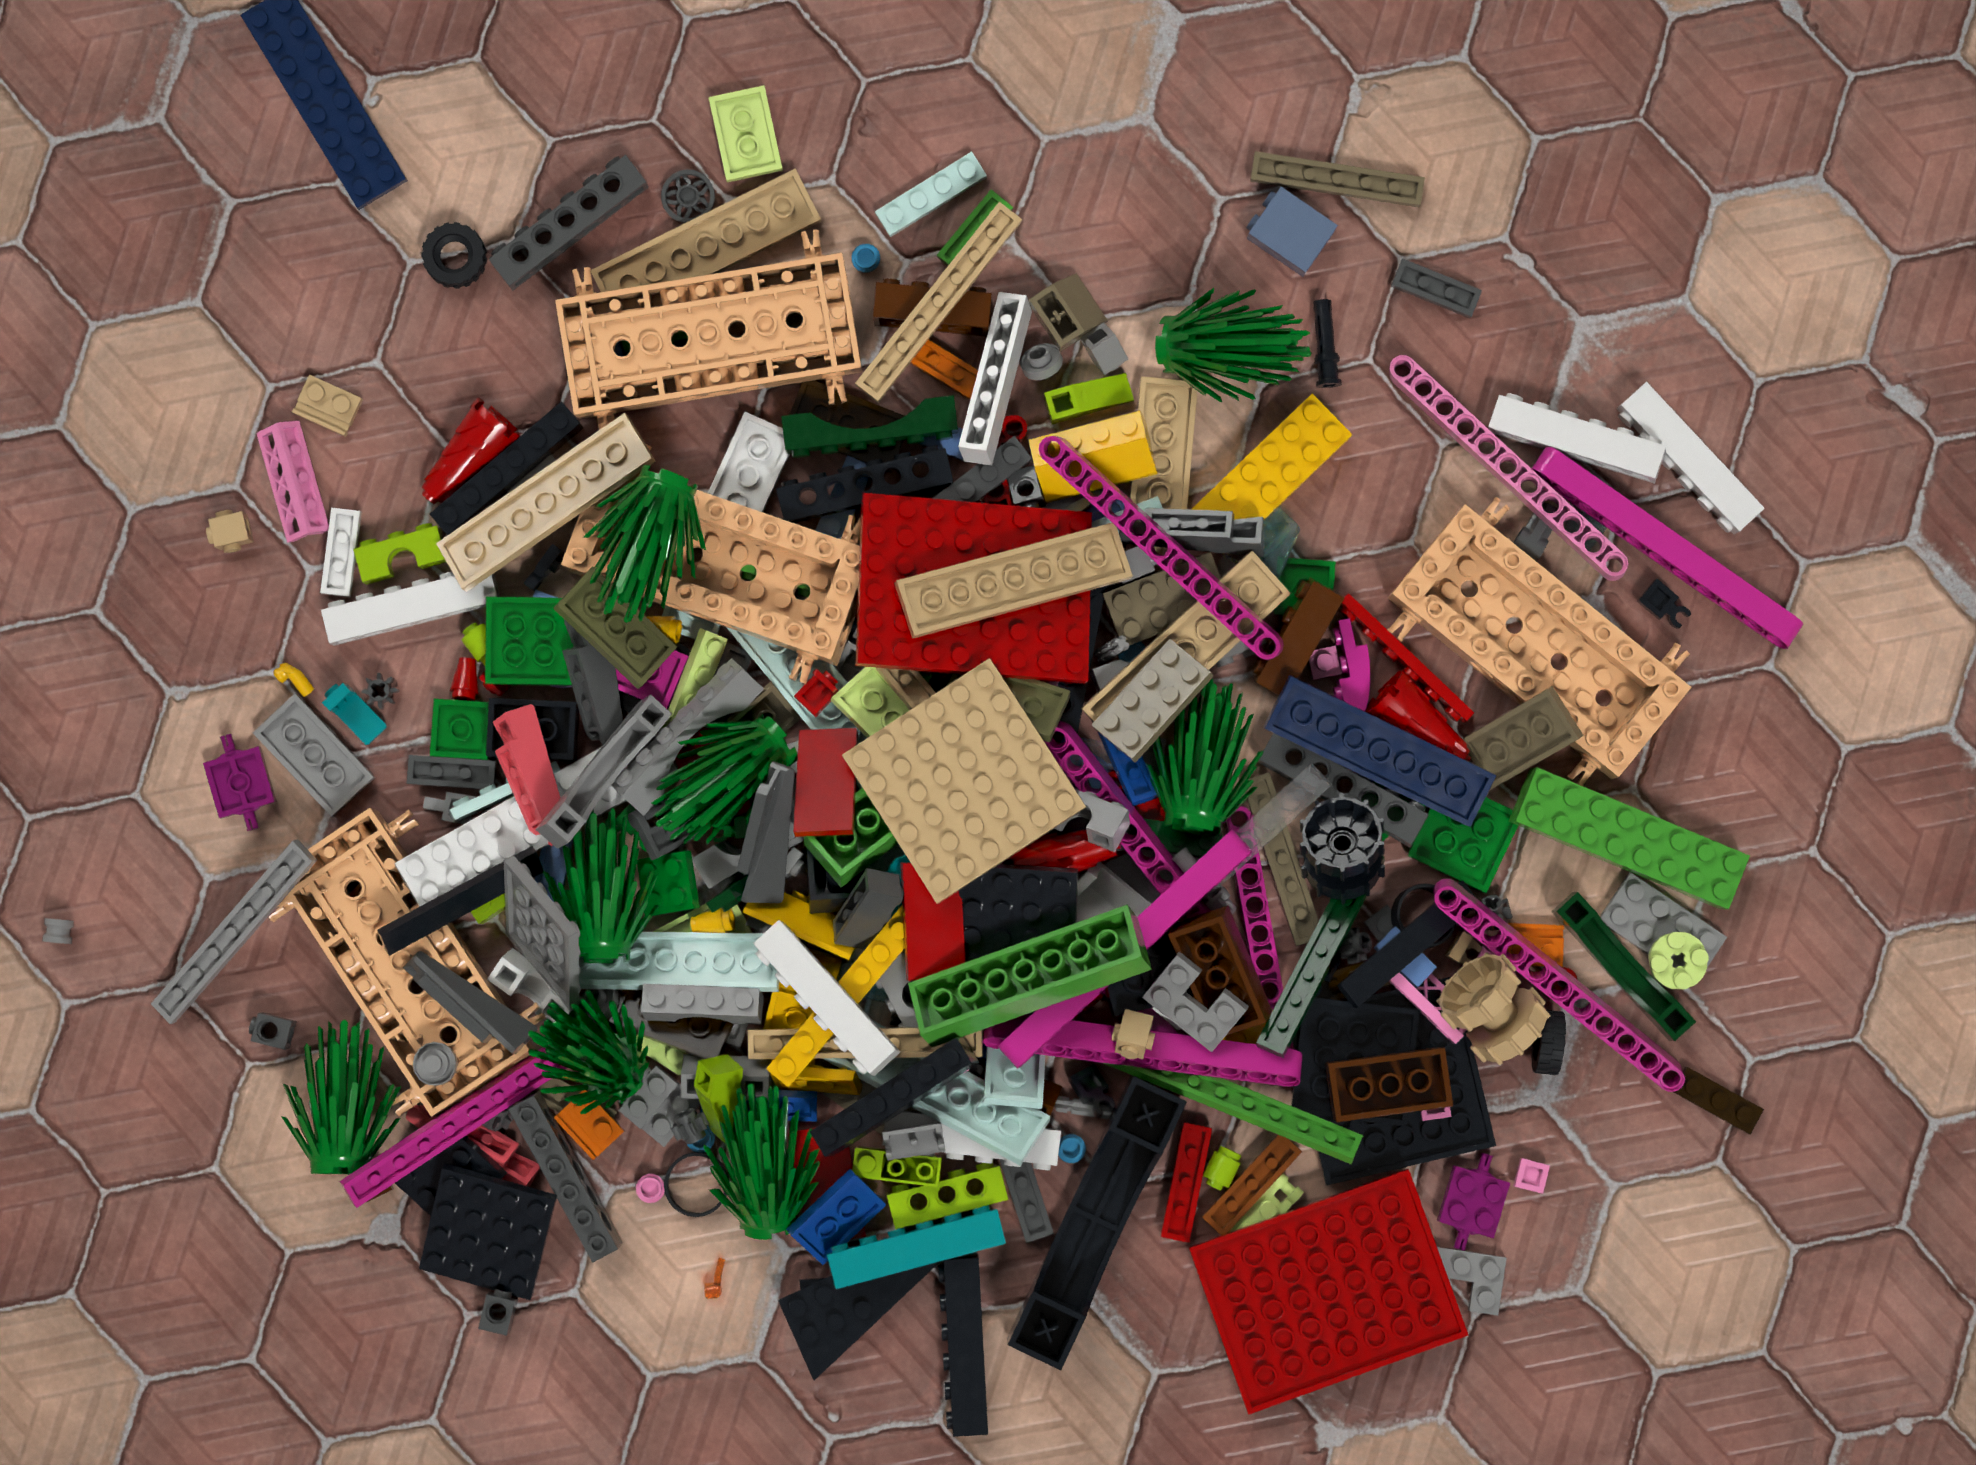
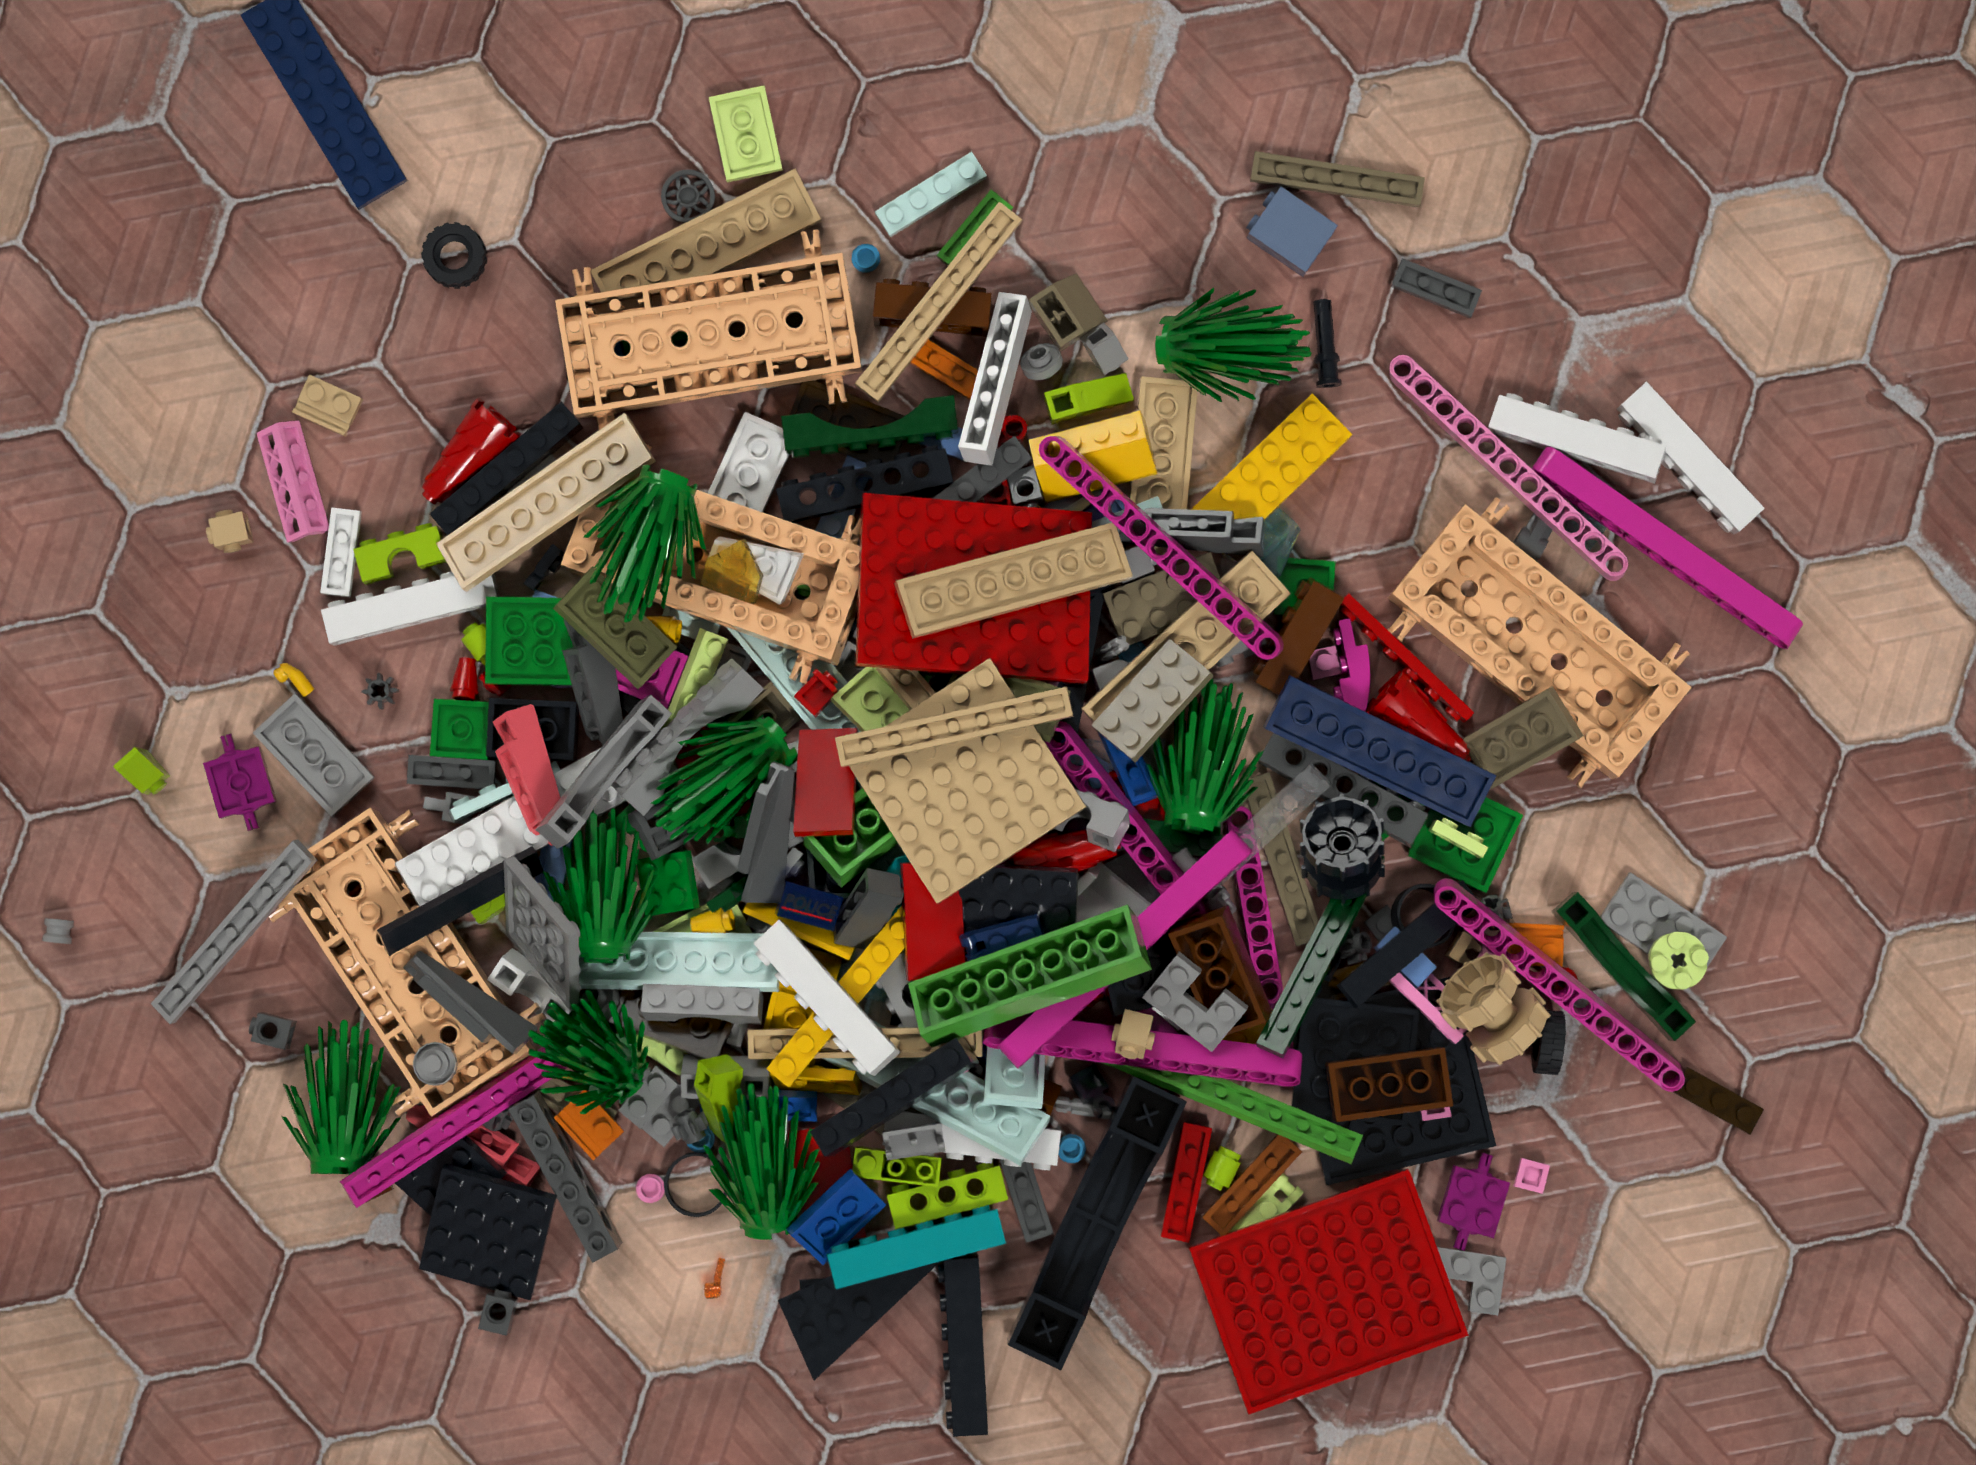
(142, 771): none -> lime slope
(354, 712): teal bracket -> none
(585, 221): dark grey brick -> none
(734, 573): none -> clear yellow plate
(776, 564): none -> white wing
(809, 906): none -> clear blue panel
(954, 727): none -> tan plate
(1001, 936): none -> dark blue plate
(1448, 831): none -> yellowish green plate
(1629, 838): bright green brick -> none
(1660, 601): black plate -> none

